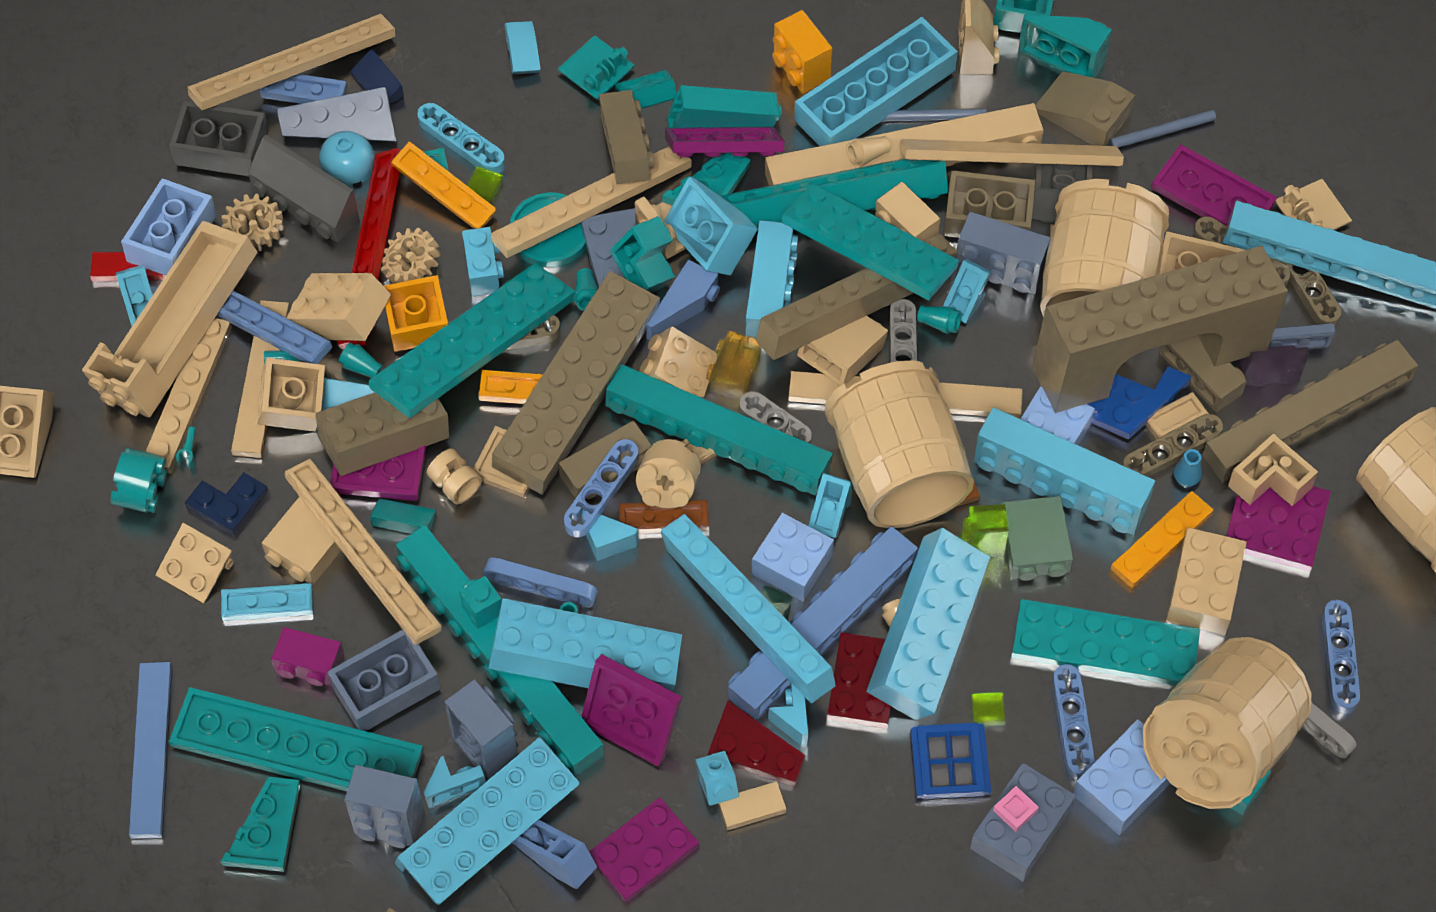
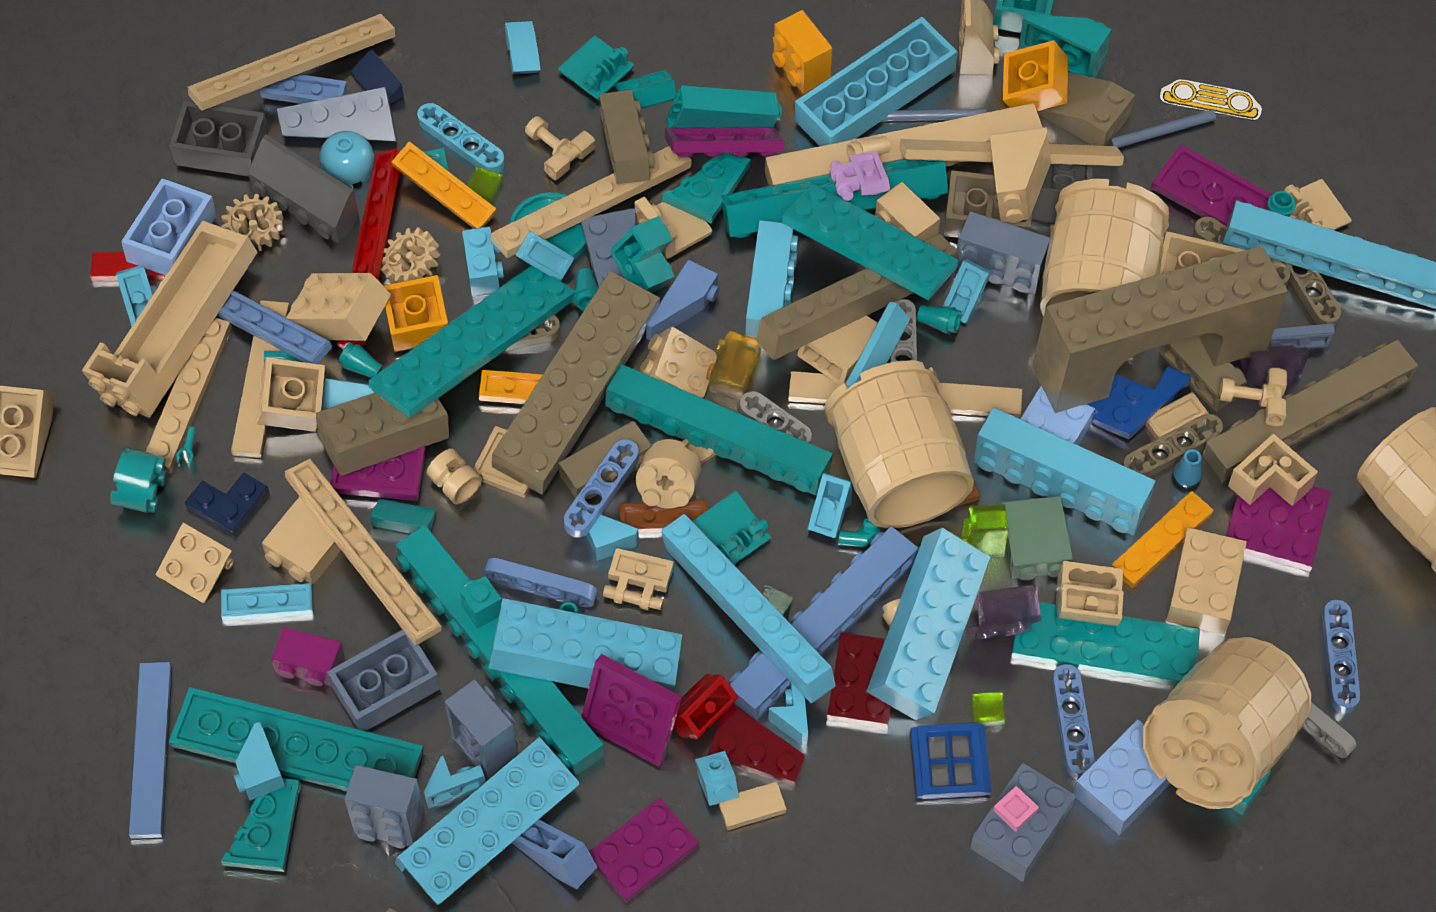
(257, 766): none -> medium azure slope
(544, 256): none -> medium azure tile
(563, 151): none -> tan bar
(641, 571): none -> tan plate
(703, 705): none -> red brick
(710, 227): medium azure slope -> none
(733, 528): none -> teal hinge
(792, 557): light blue brick -> none
(861, 537): none -> teal arm
(865, 172): none -> lavender plate
(881, 341): none -> medium azure tile
(1005, 610): none -> clear purple bracket
(1019, 171): none -> tan slope
(1036, 76): none -> light orange brick
(1090, 593): none -> tan piece
(1211, 97): none -> sticker
(1269, 395): none -> tan bar
(1282, 203): none -> teal cone

